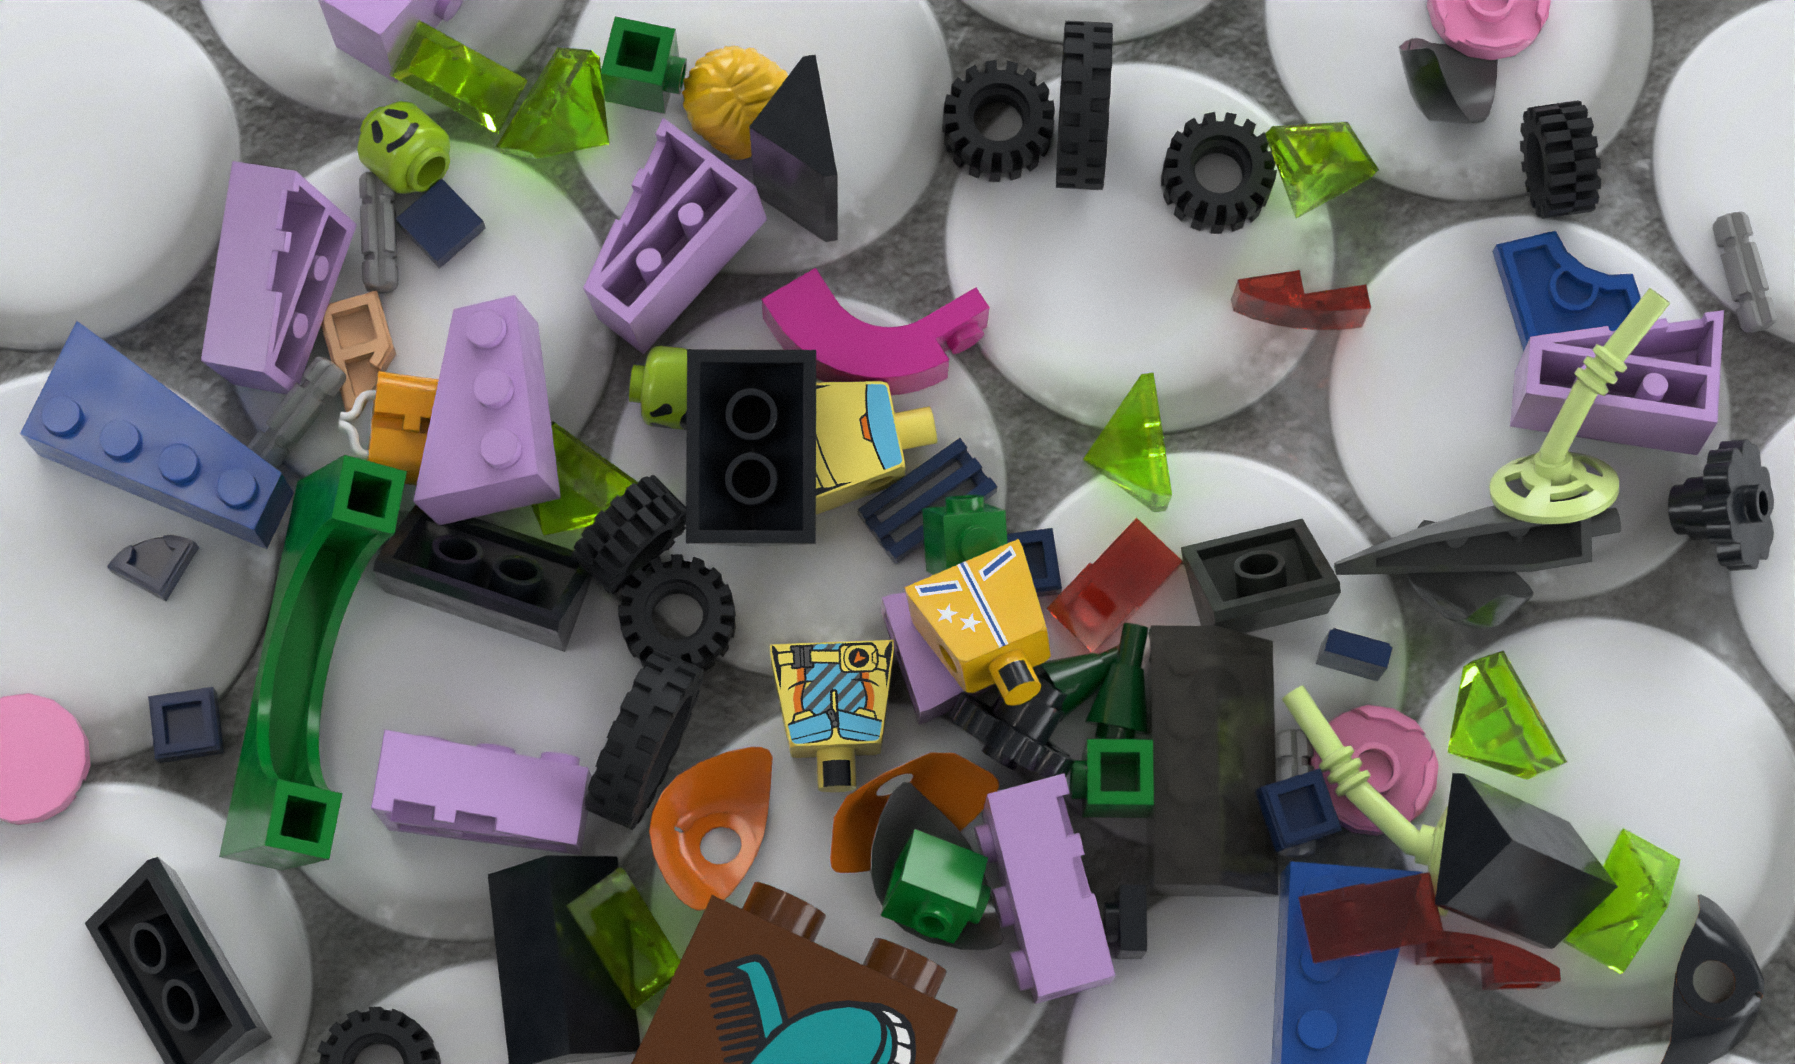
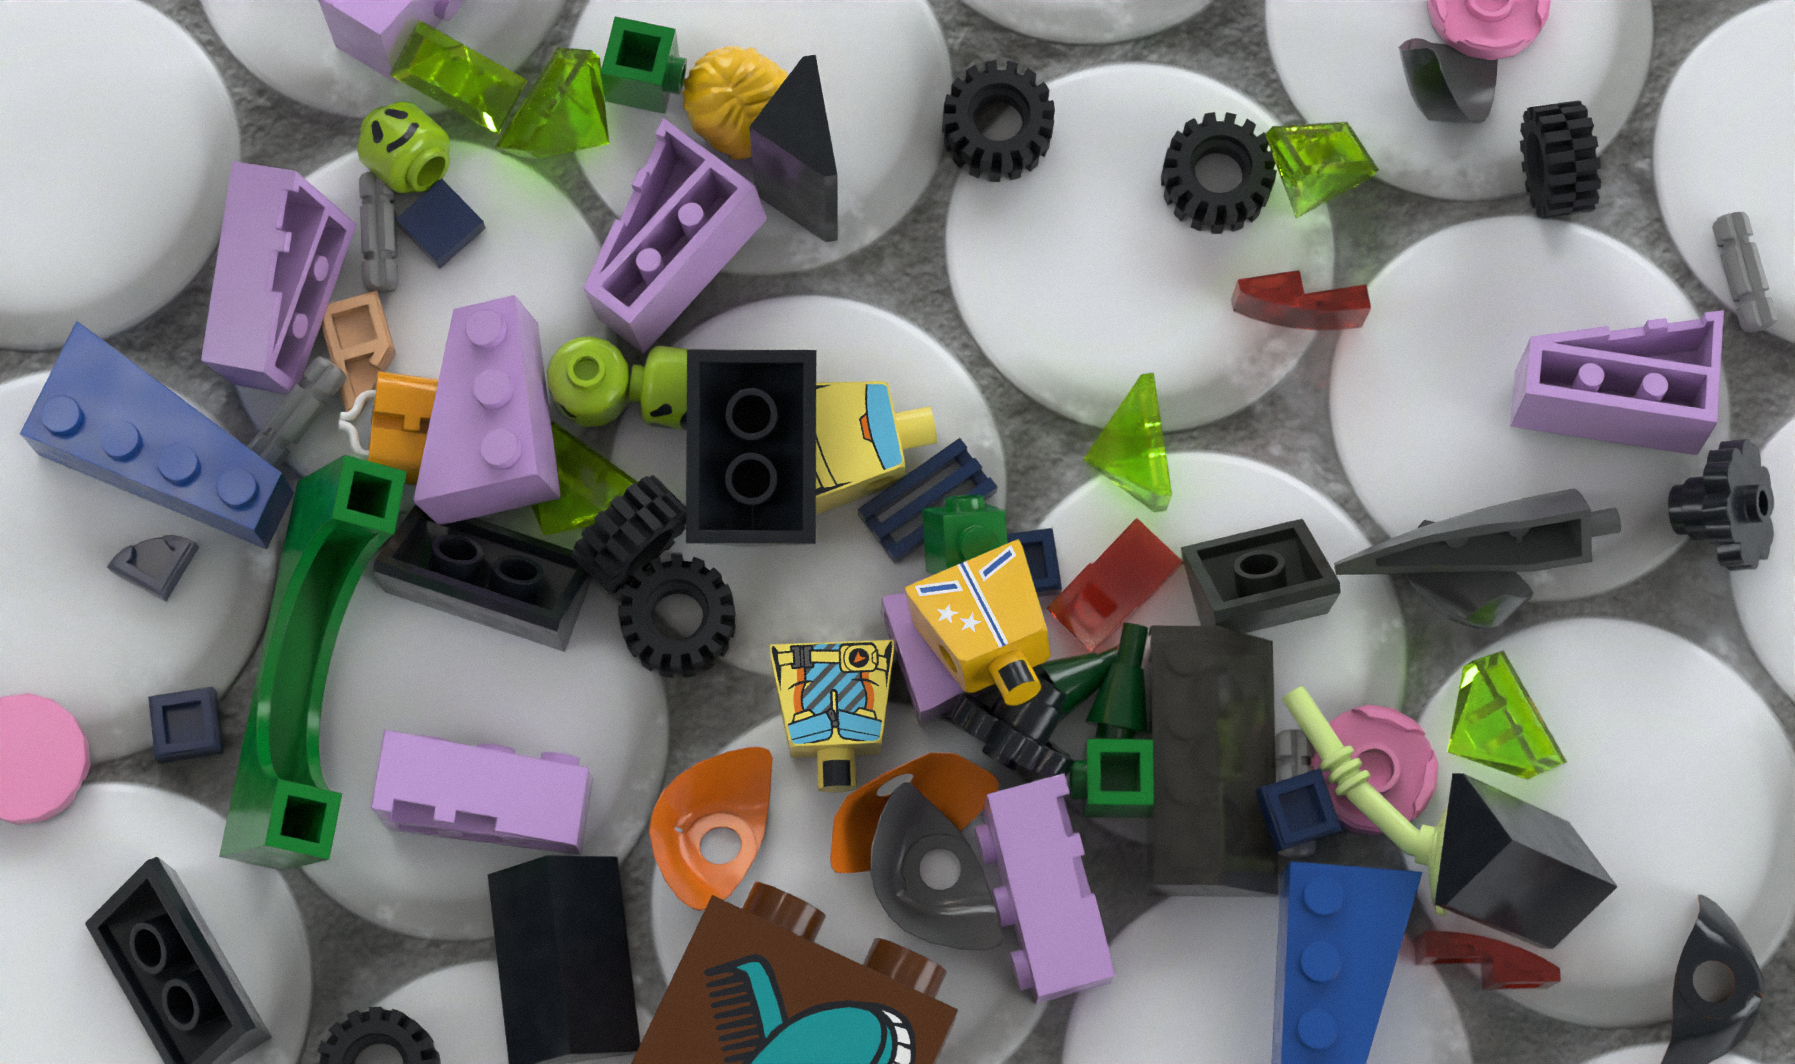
(589, 381): none -> lime head
(626, 937): clear neon green slope -> none
(644, 739): black tyre -> none
(849, 350): dark pink arch -> none
(936, 887): green brick -> none
(1084, 105): black tyre -> none
(1127, 921): black plate -> none
(1354, 654): dark blue tile -> none
(1371, 918): clear red slope -> none
(1554, 470): yellowish green dish -> none
(1556, 292): blue tile -> none
(1629, 914): clear neon green slope -> none

